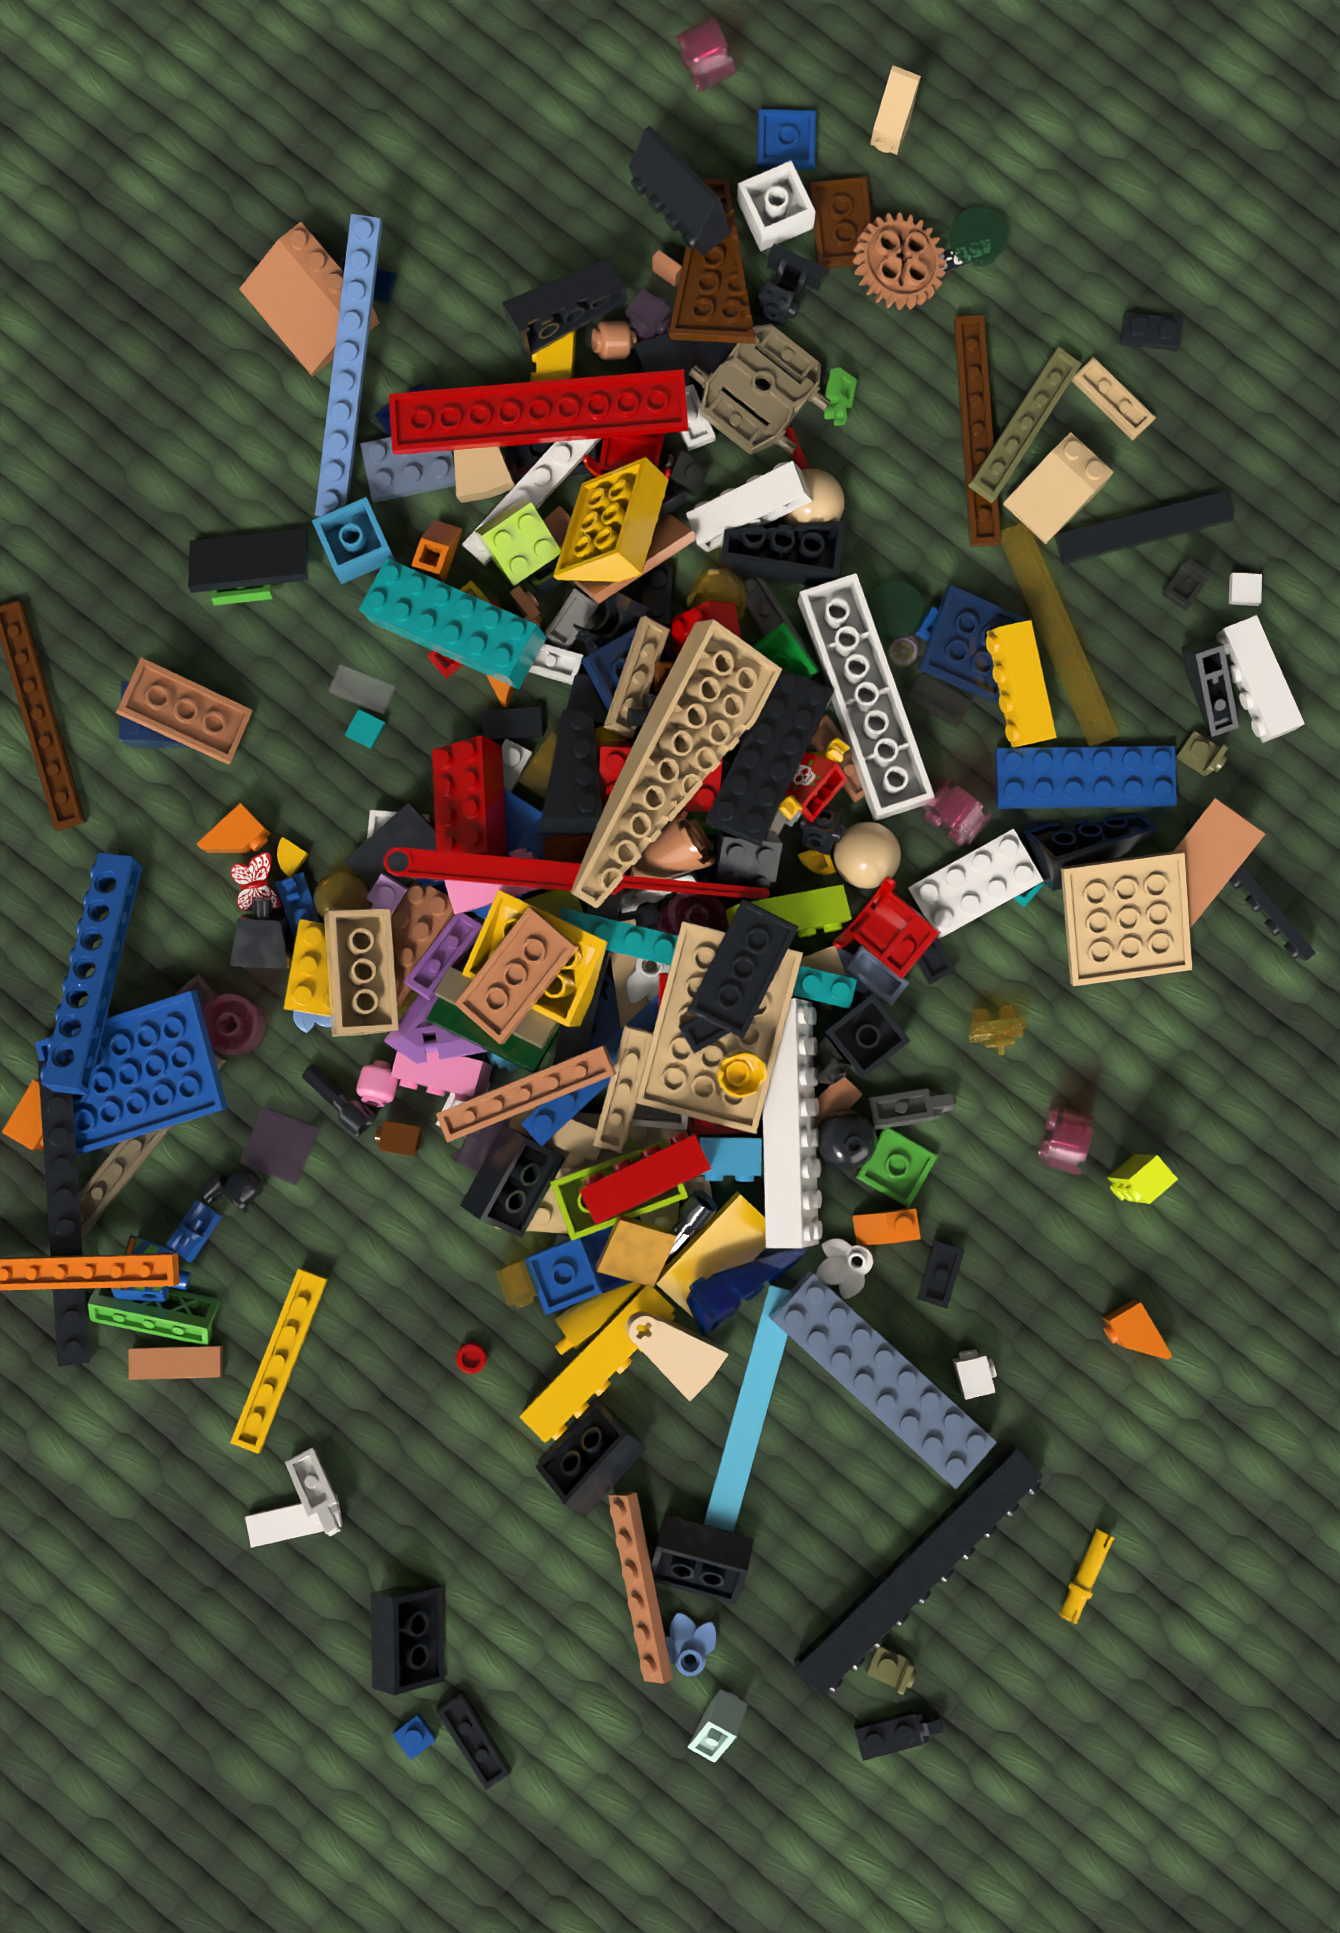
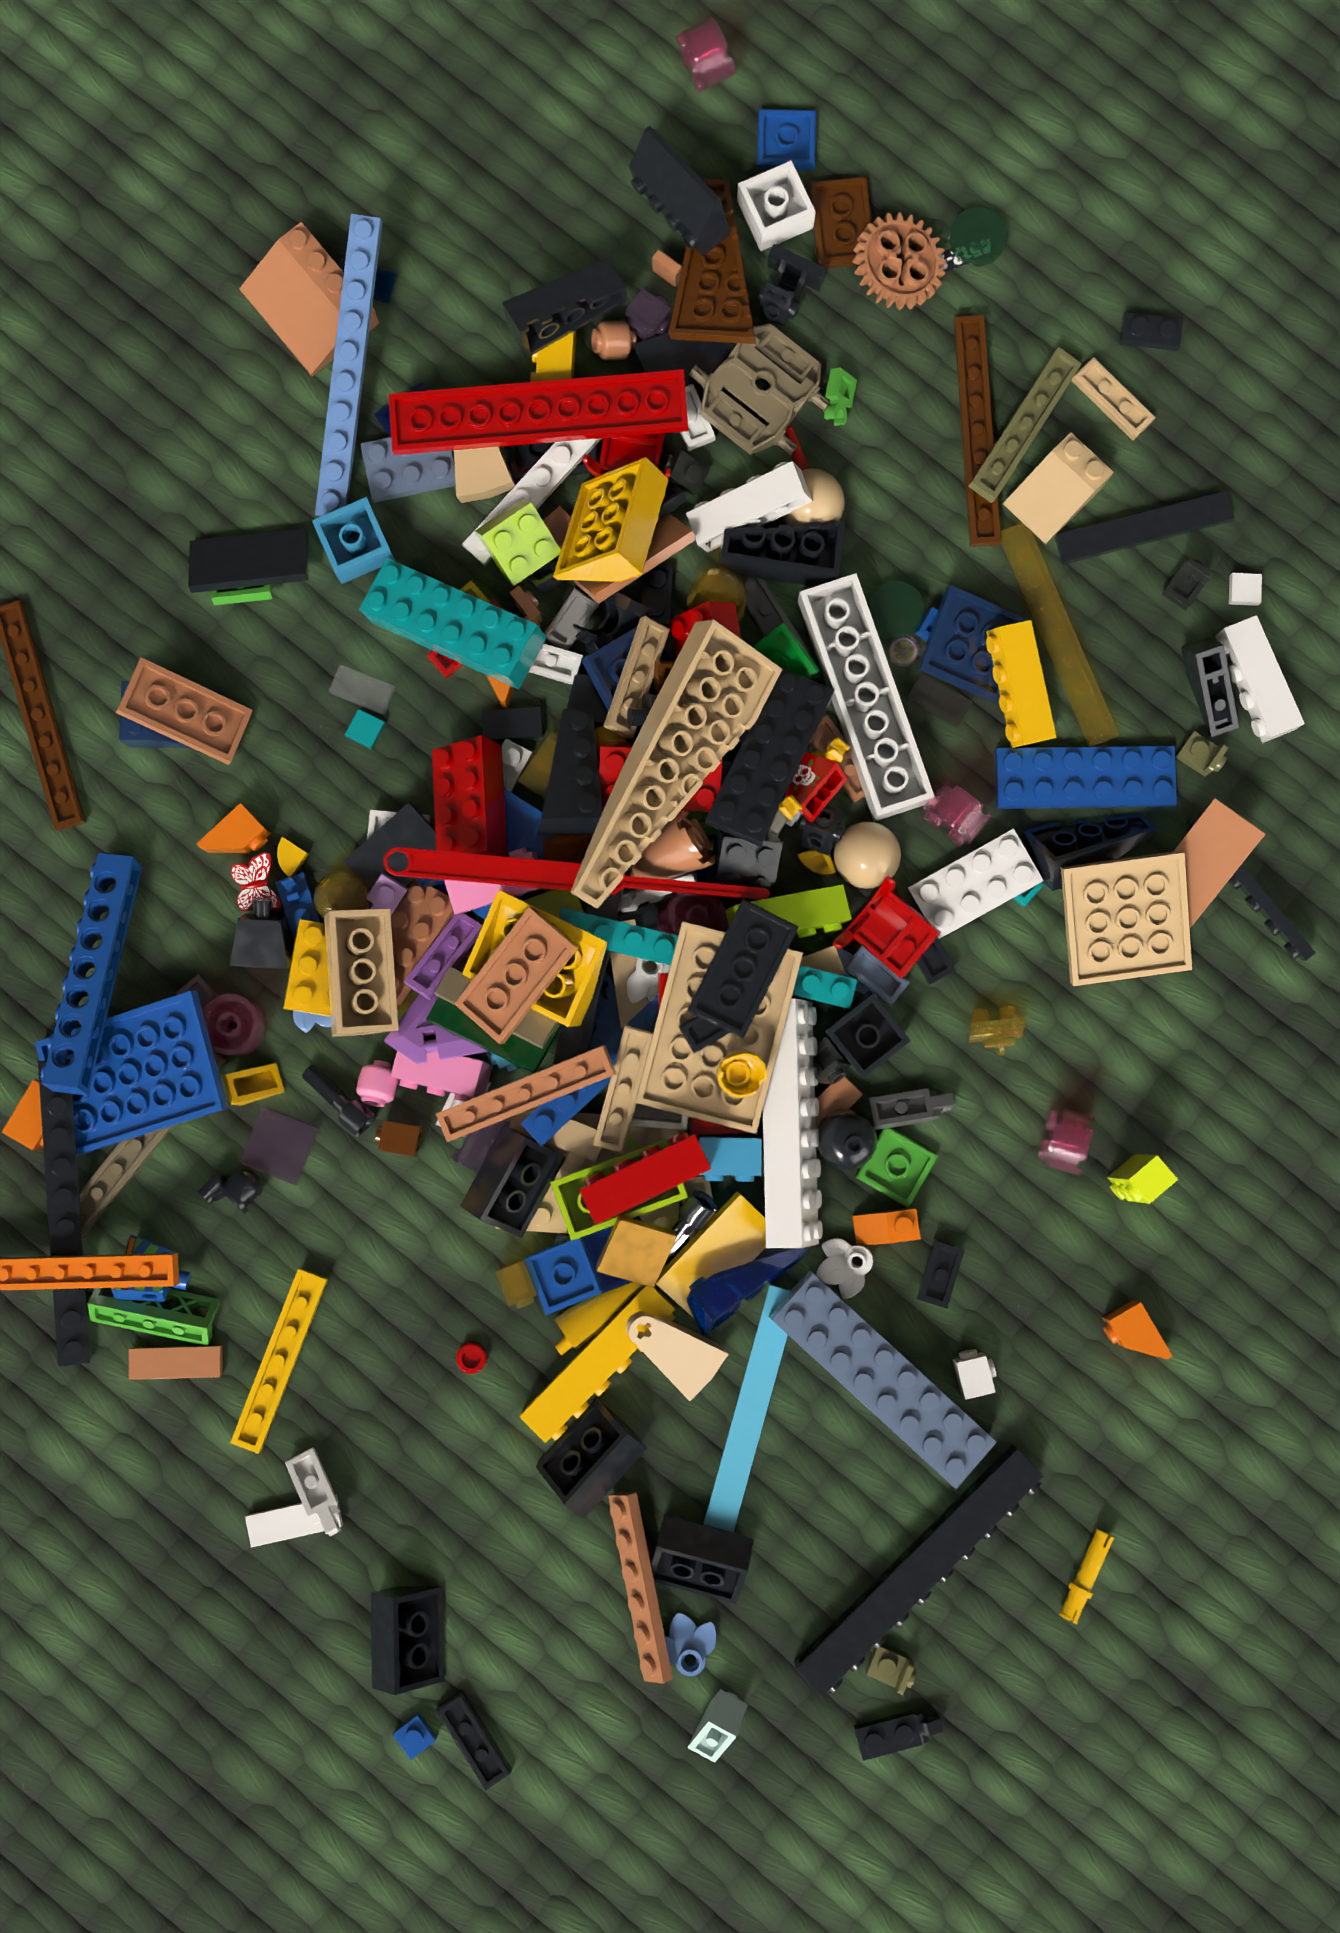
(194, 1230): blue hips -> none
(253, 1084): none -> yellow slope
(437, 550): orange slope -> none
(895, 110): tan slope -> none

